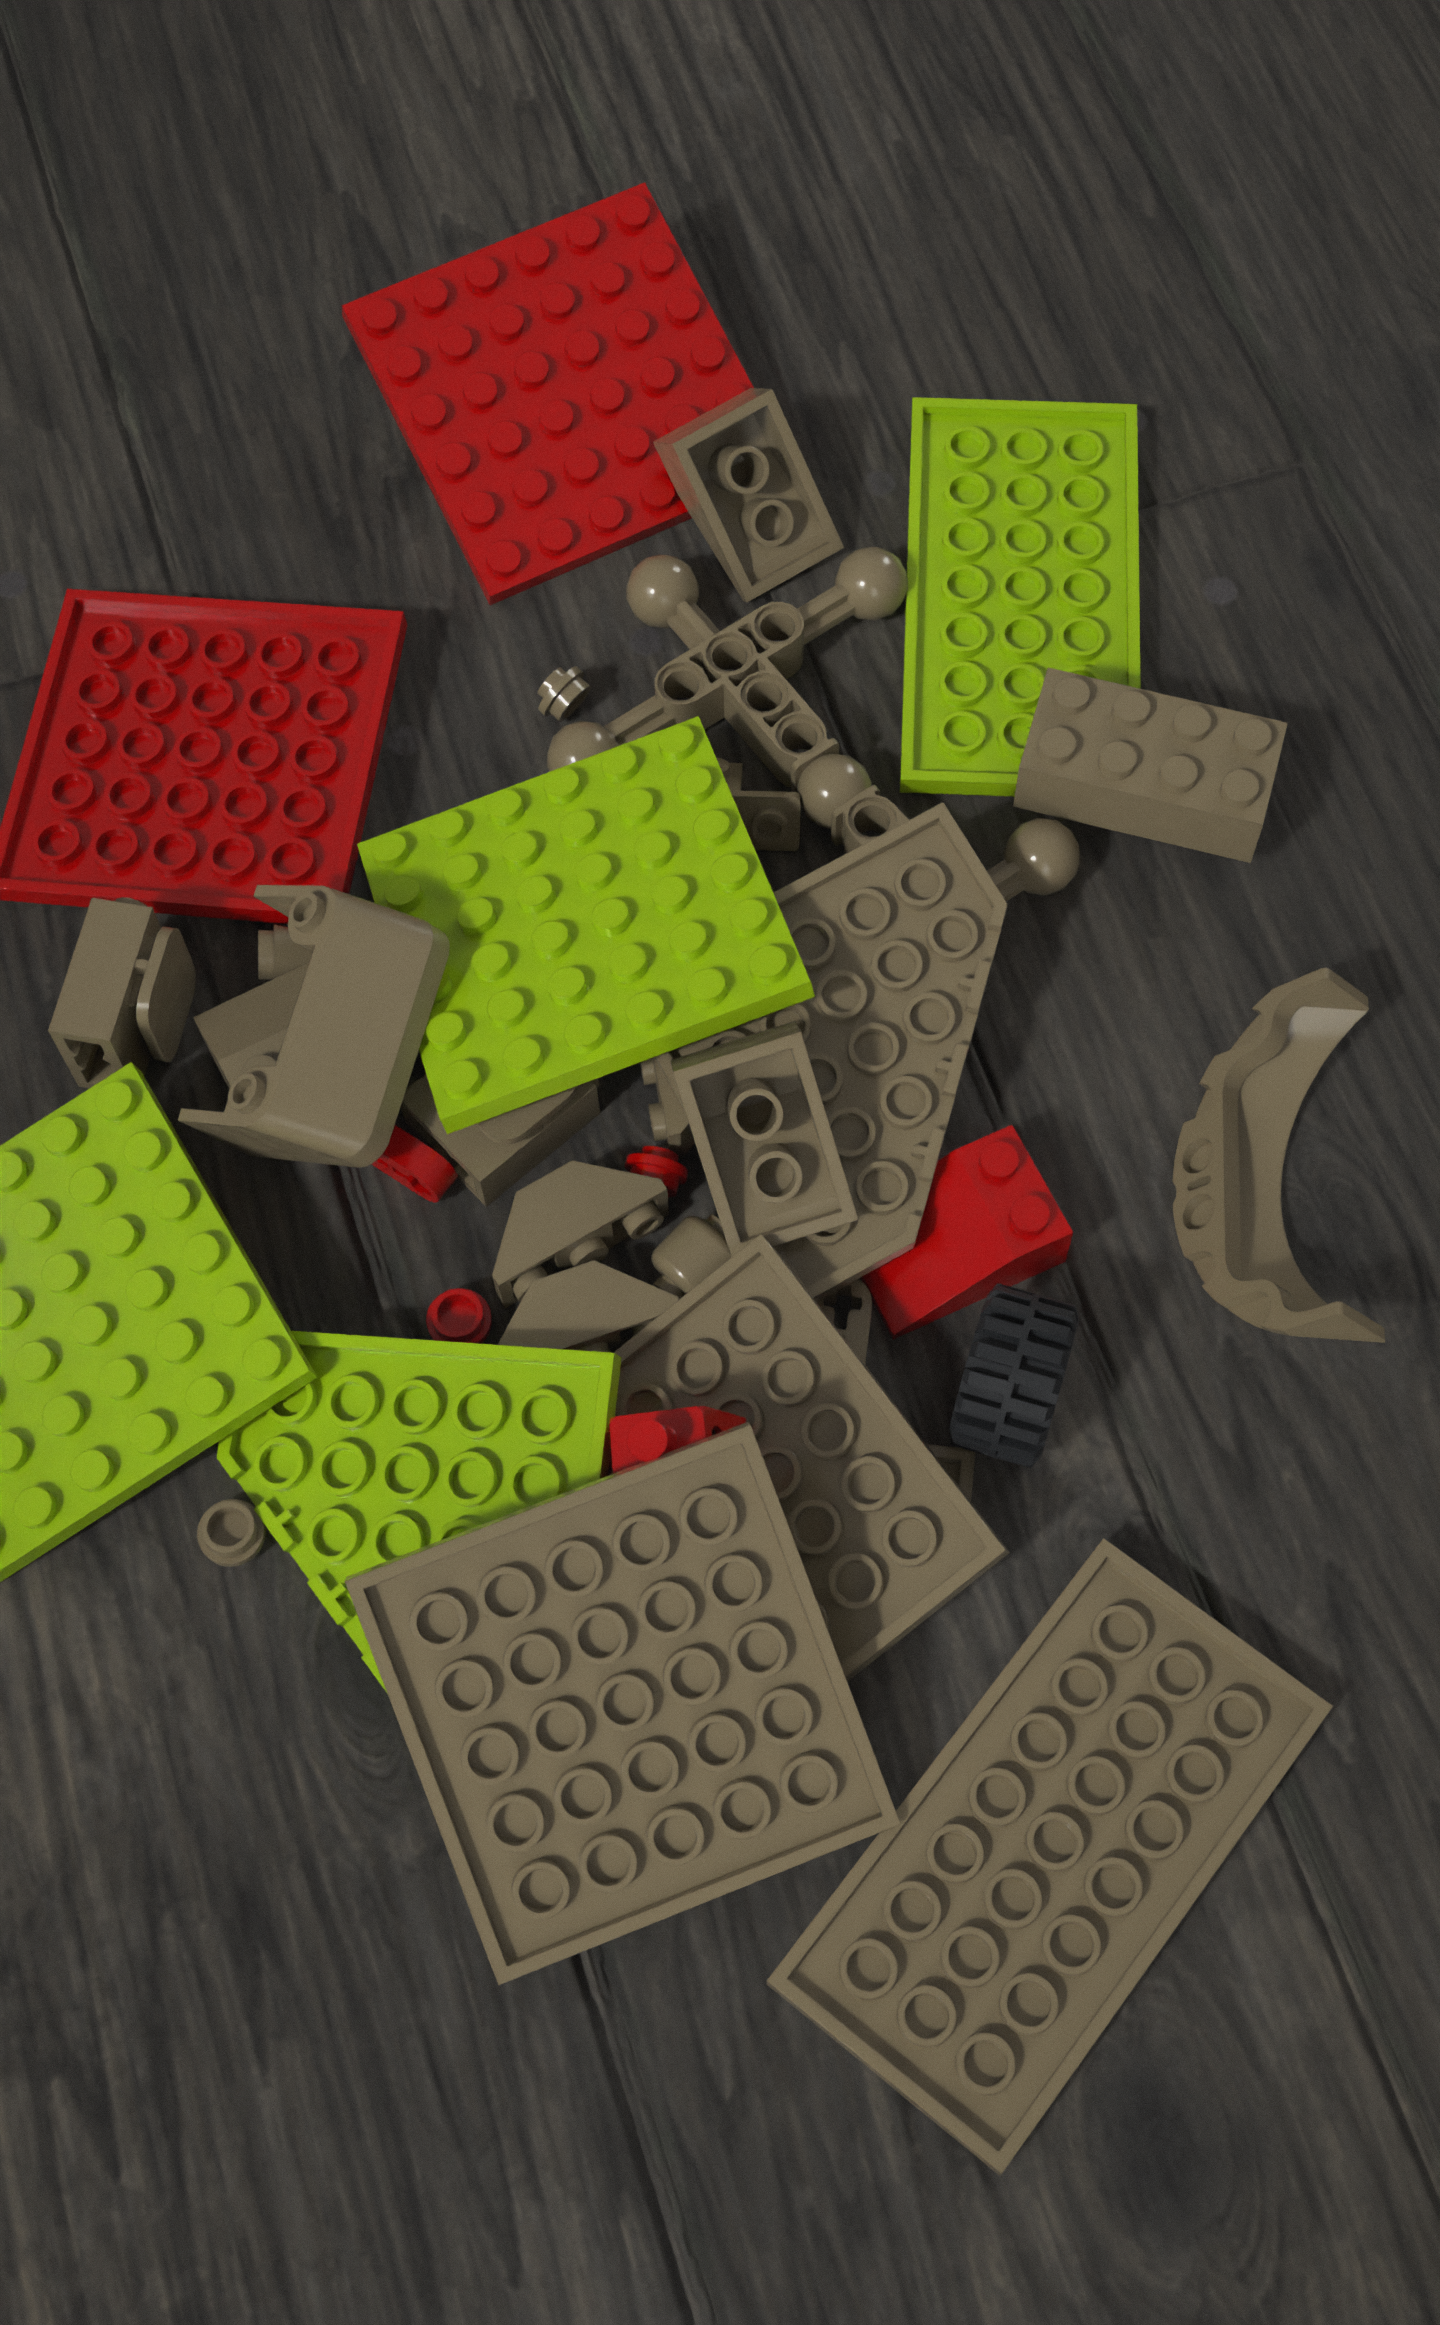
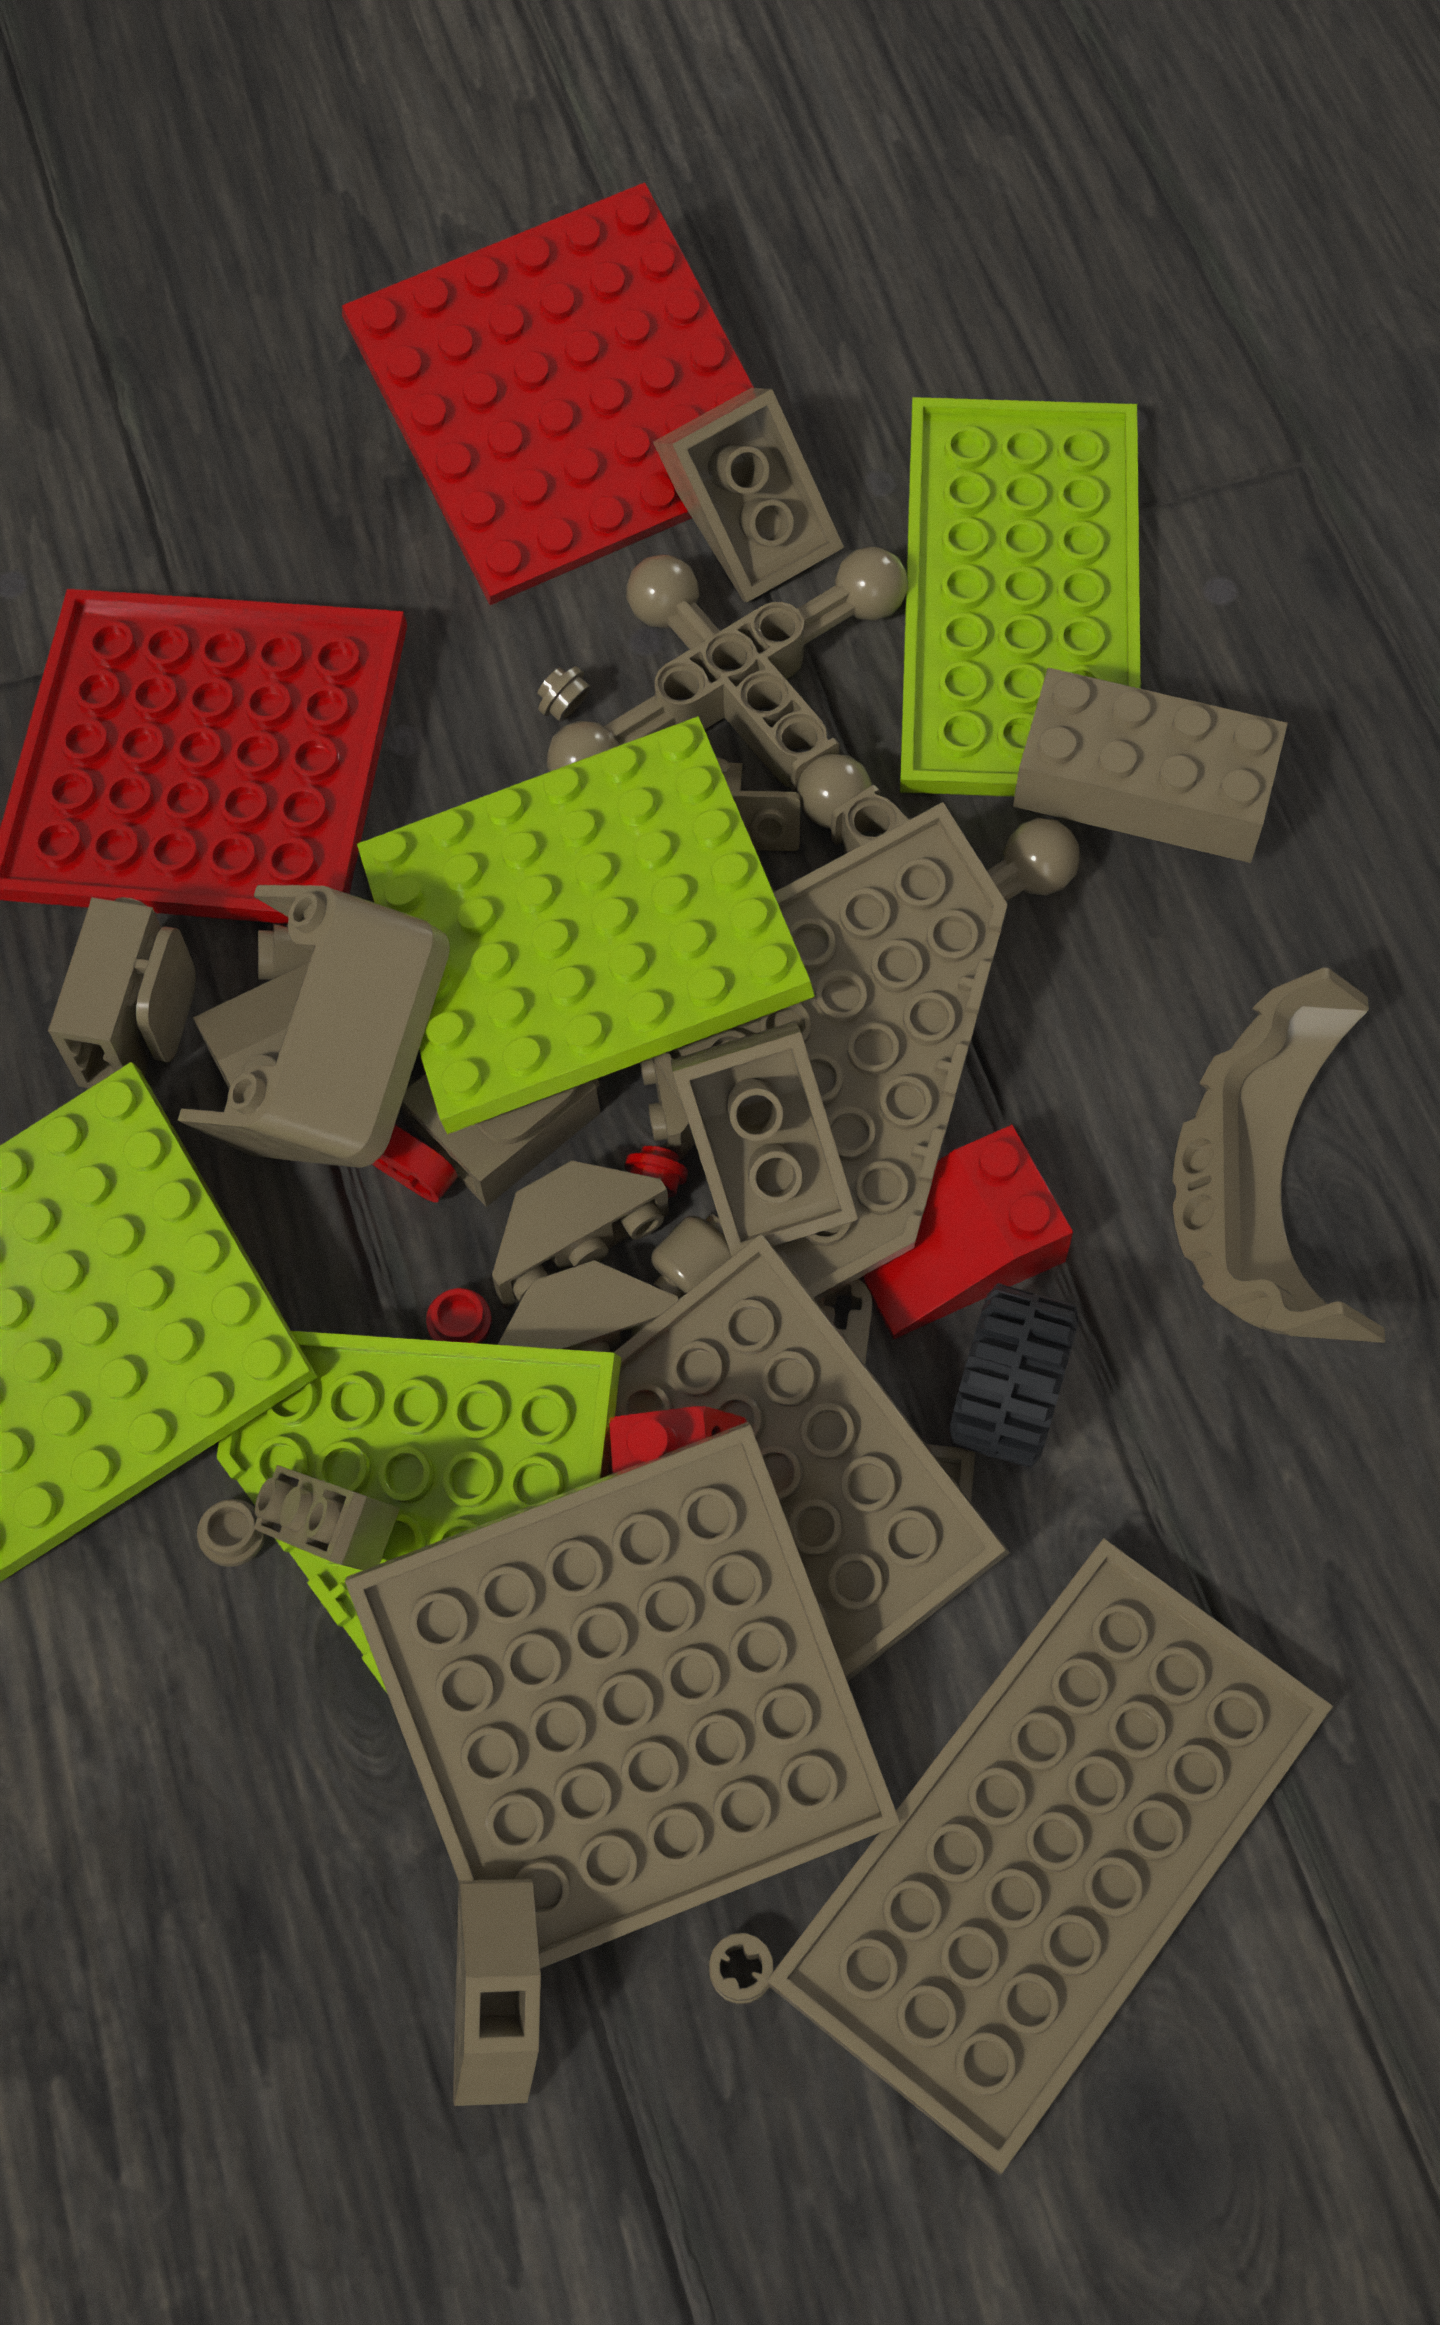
(324, 1519): none -> dark tan slope
(496, 1992): none -> dark tan slope
(729, 1987): none -> dark tan bush

